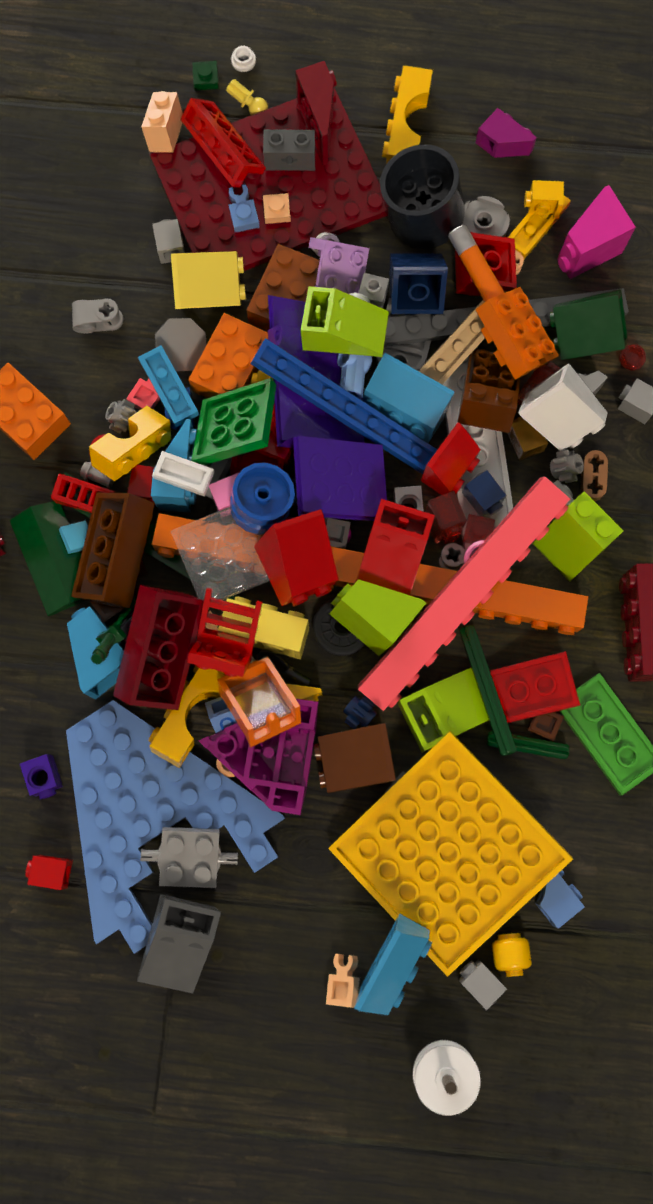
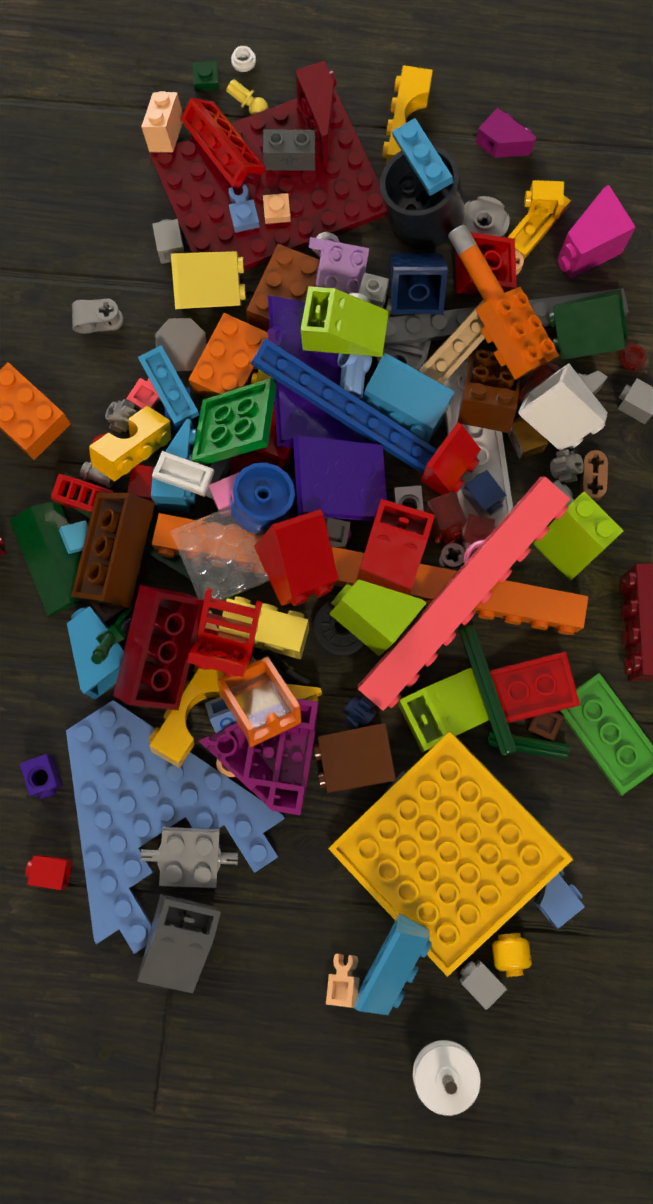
(422, 157): none -> dark azure plate

